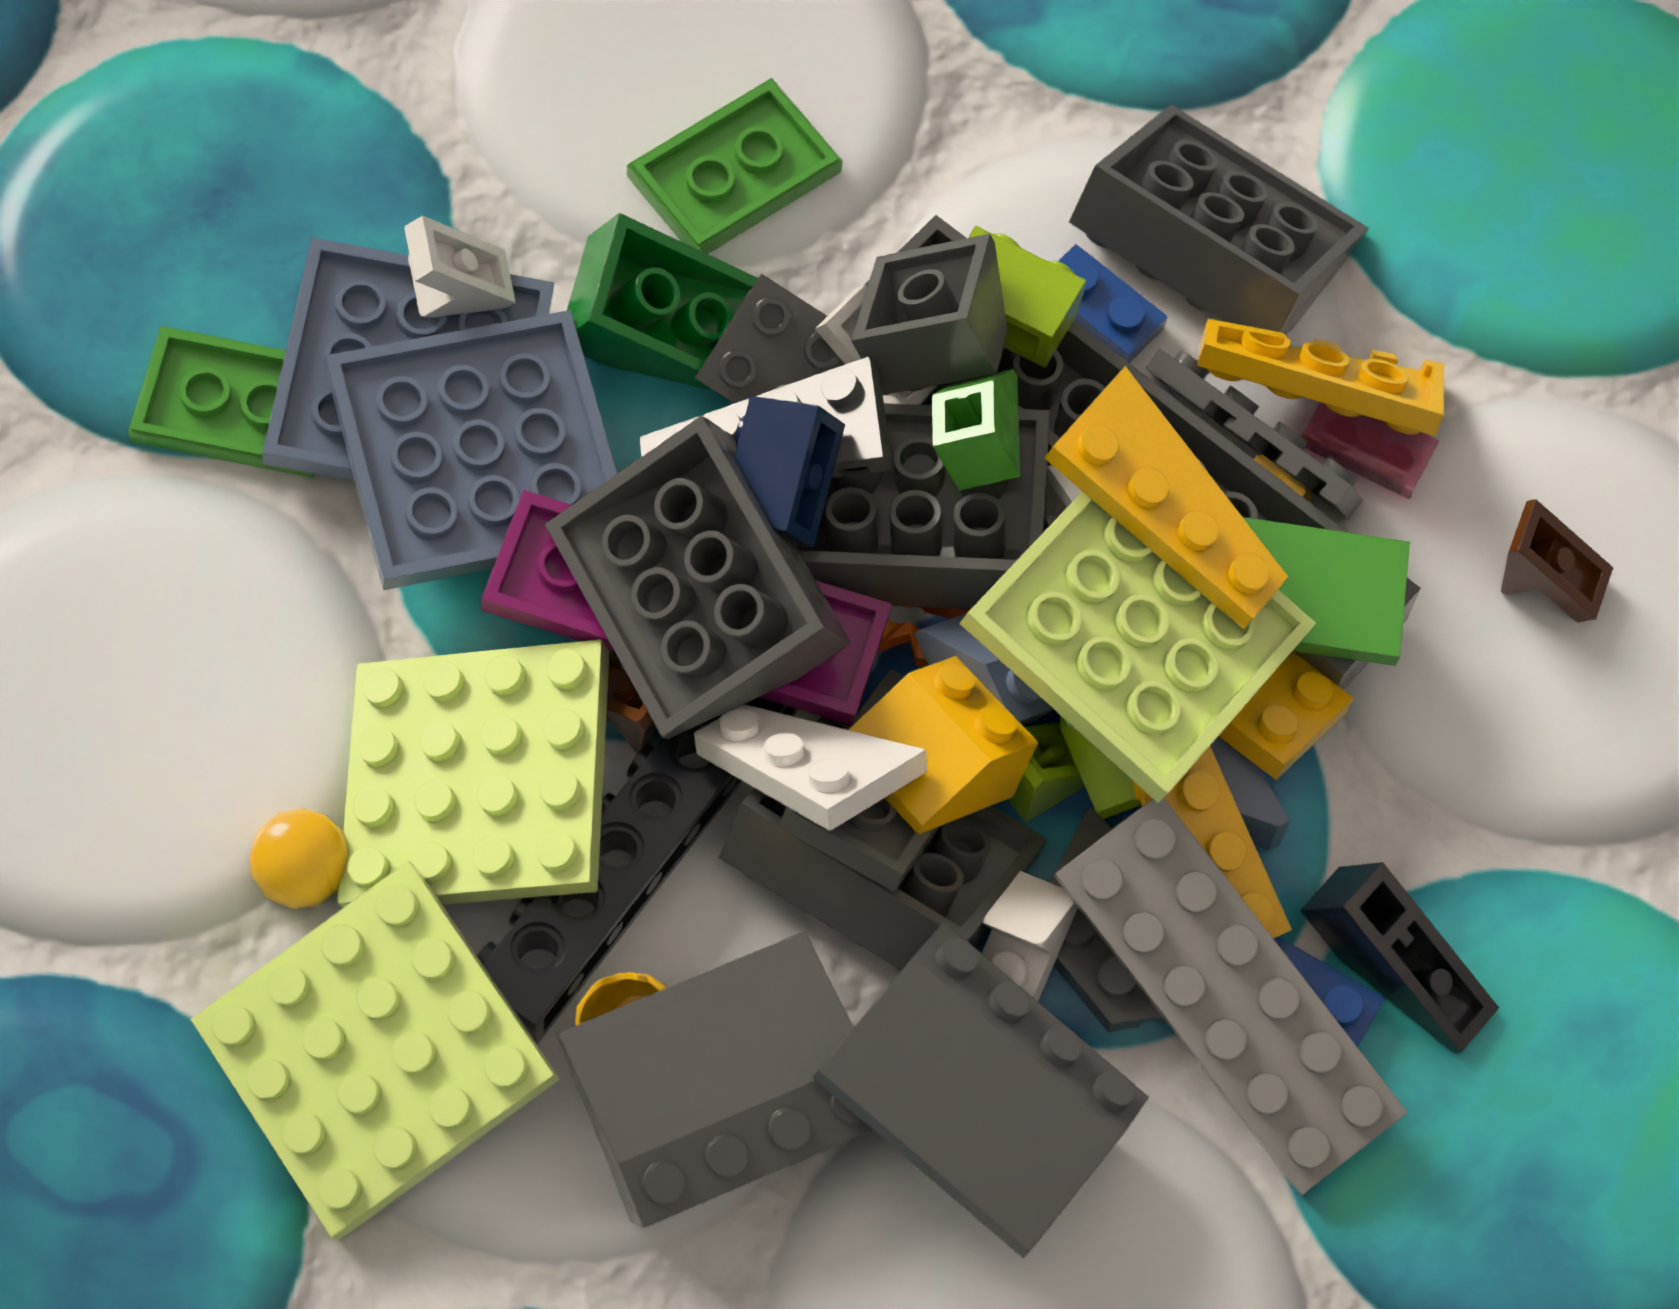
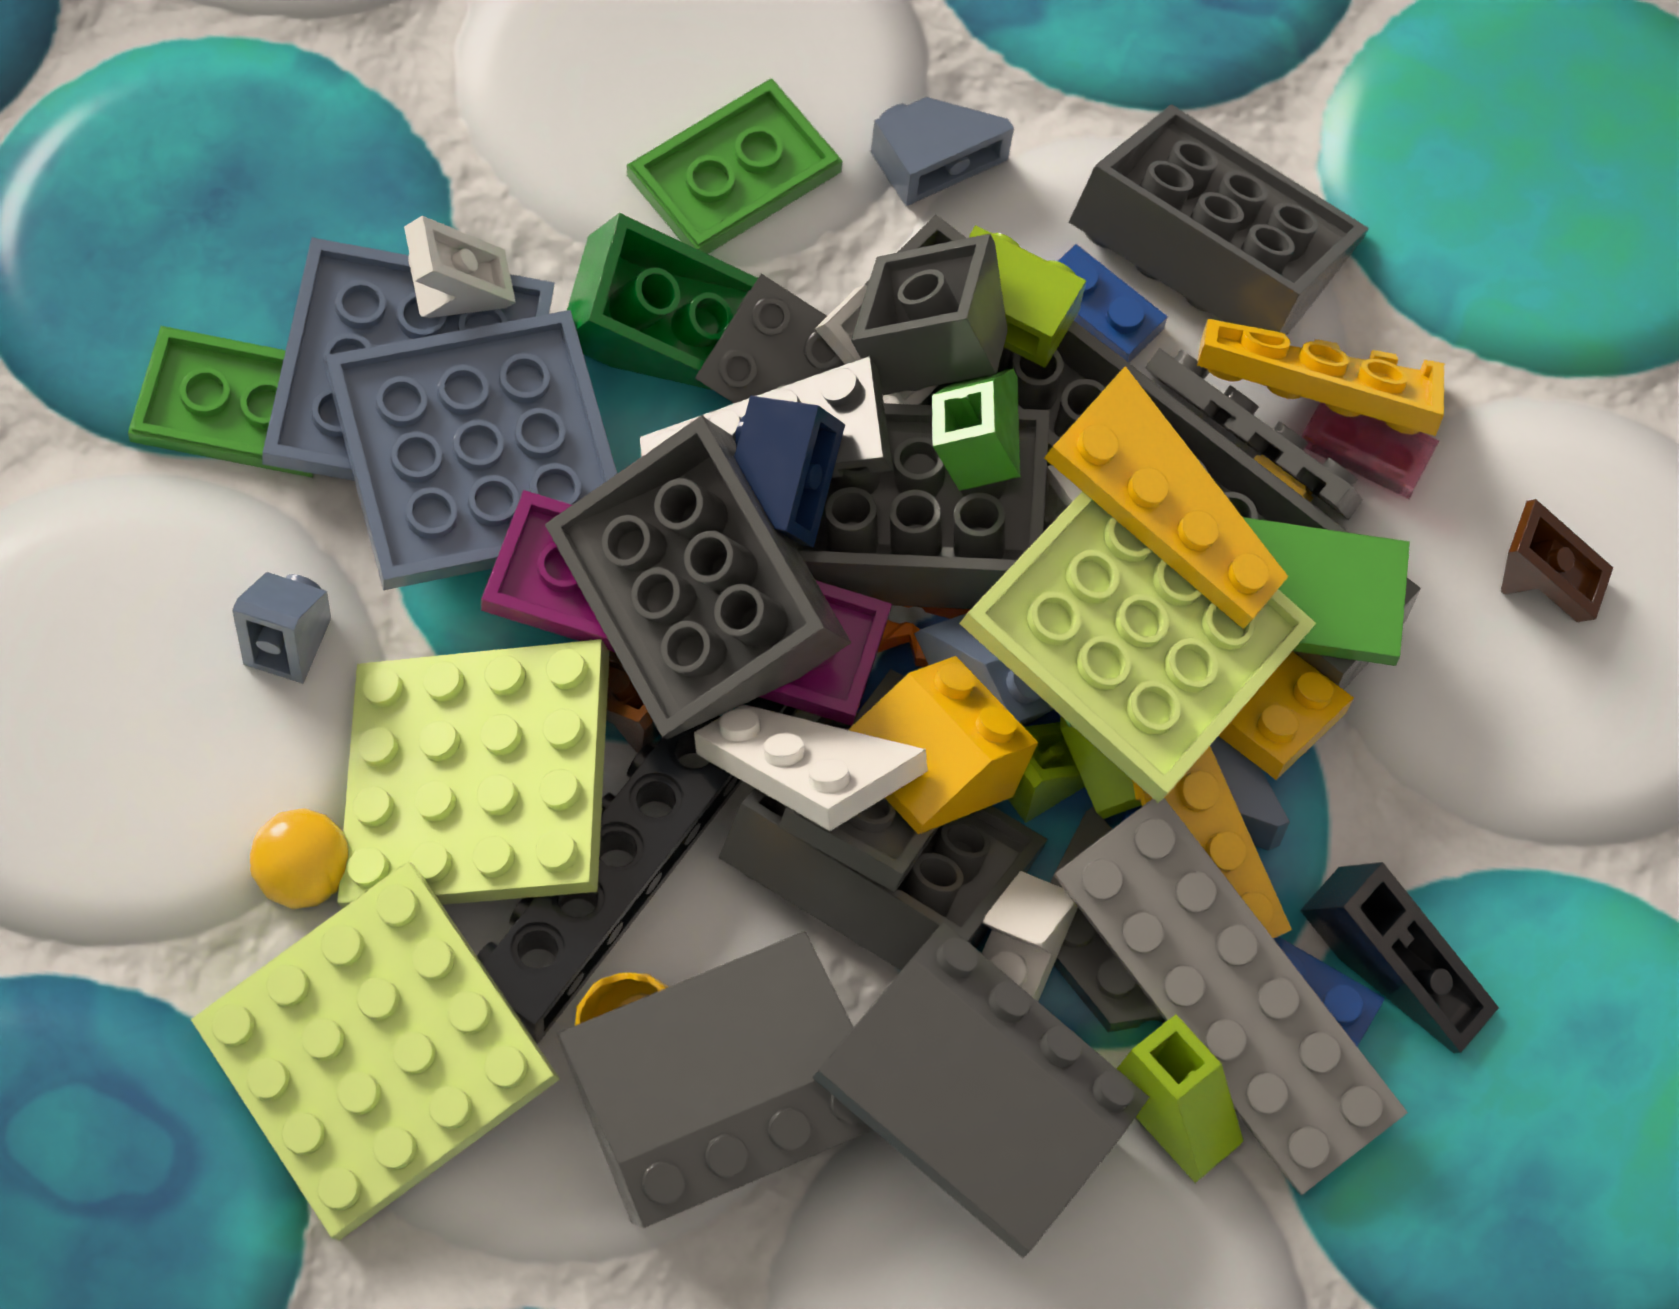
(281, 624): none -> sand blue slope
(937, 146): none -> sand blue slope
(1188, 1099): none -> lime slope

